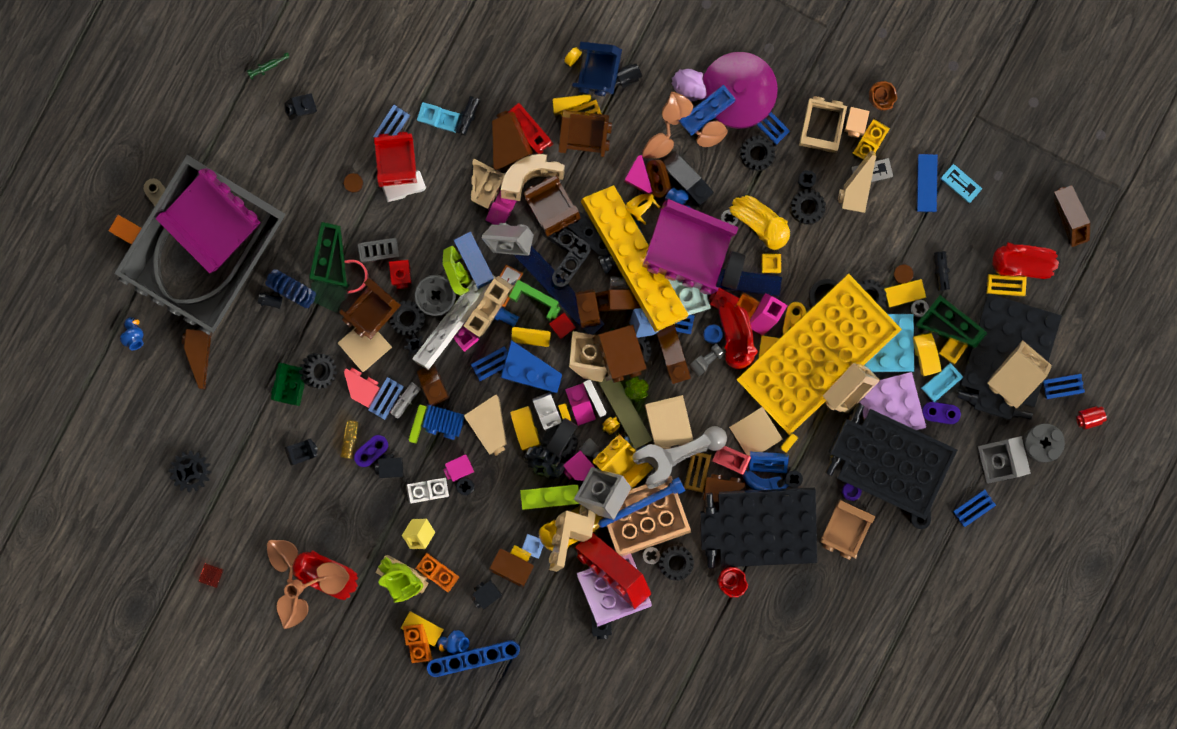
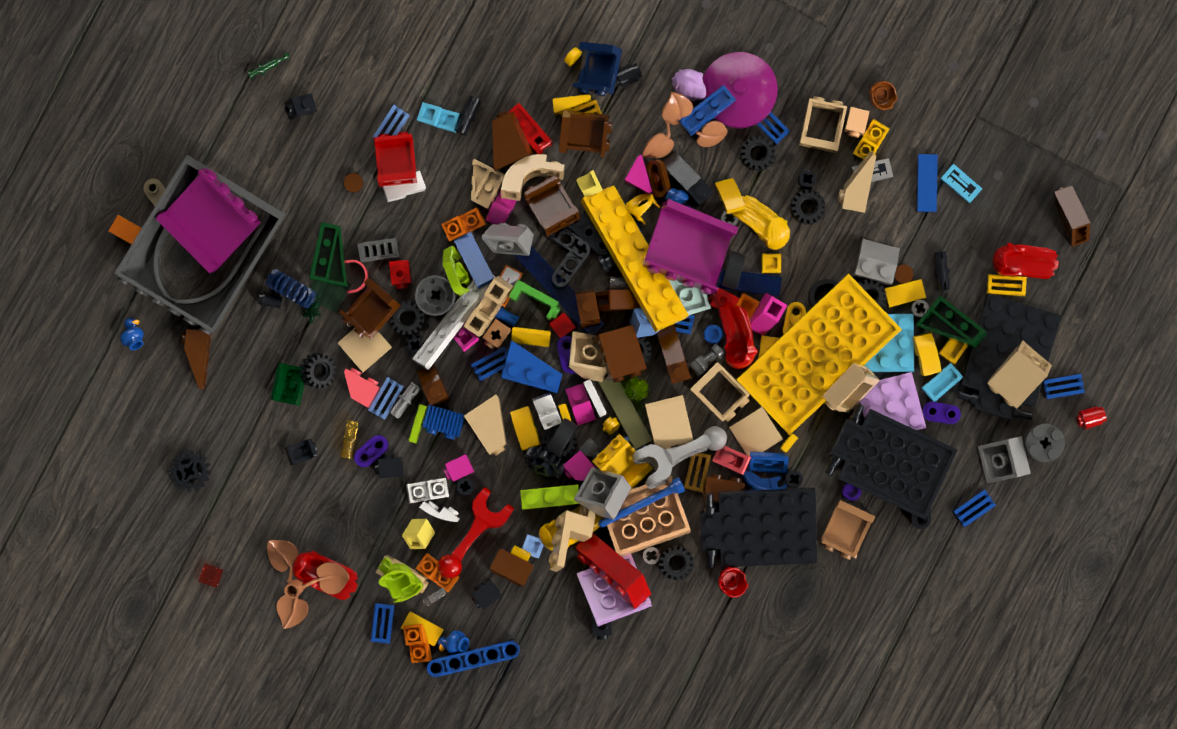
(312, 311): none -> clear green plant
(390, 623): none -> blue tile
(434, 597): none -> clear tile
(445, 514): none -> white slope
(450, 565): none -> red piece
(463, 224): none -> orange slope
(495, 327): none -> medium nougat brick
(564, 354): none -> dark purple plate
(589, 184): none -> light yellow panel
(729, 414): none -> tan window
(730, 195): none -> yellow slope
(876, 262): none -> light grey slope

